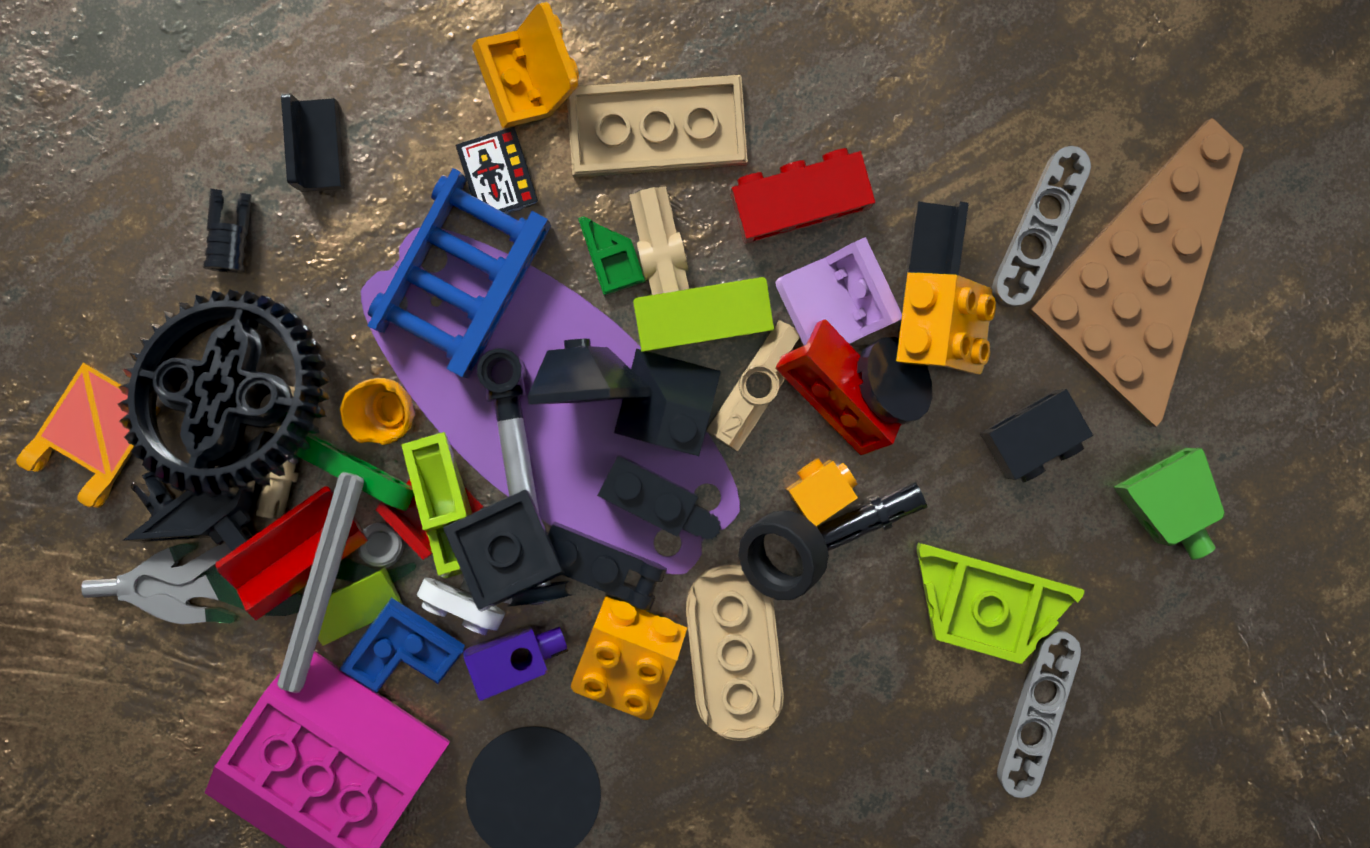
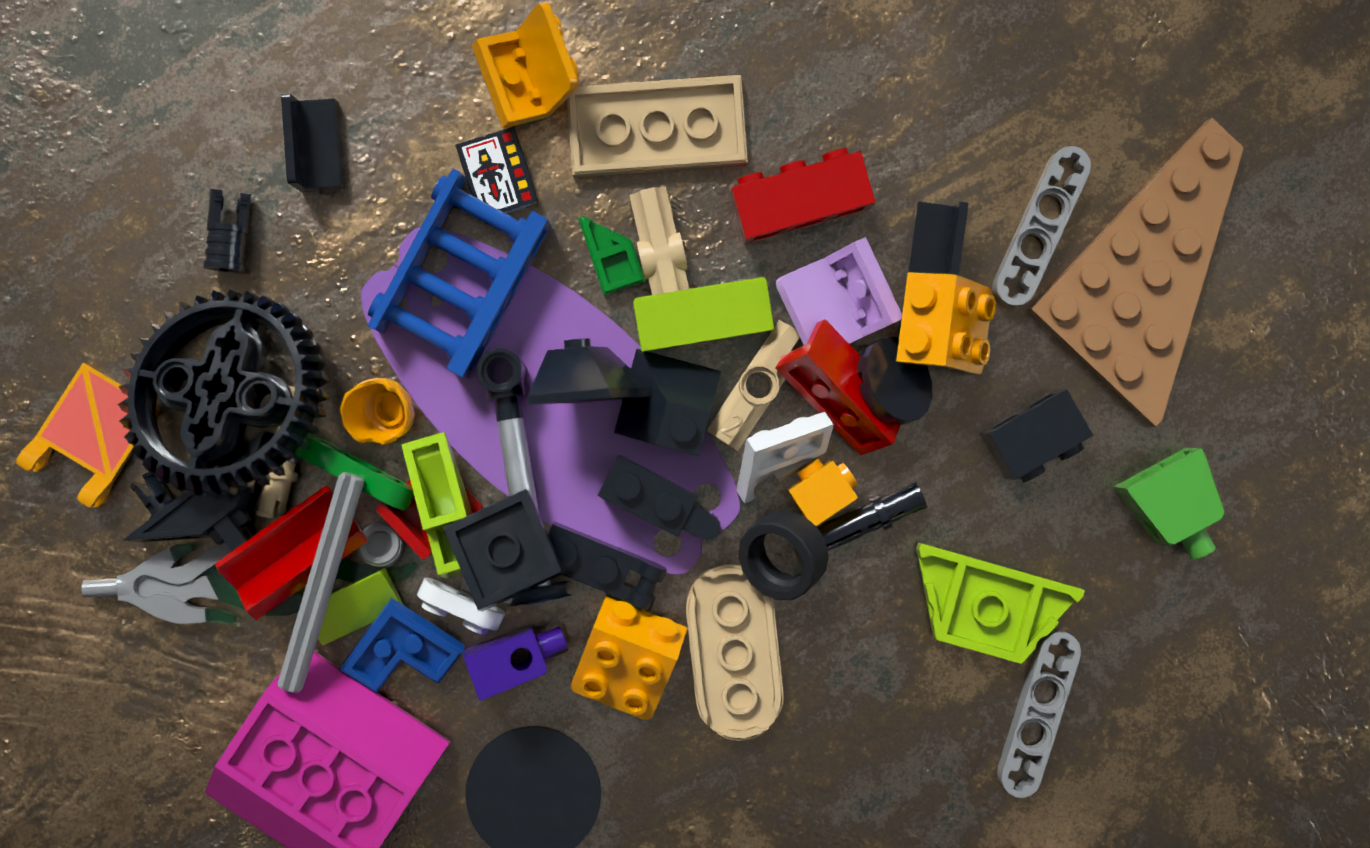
(782, 451): none -> white wing

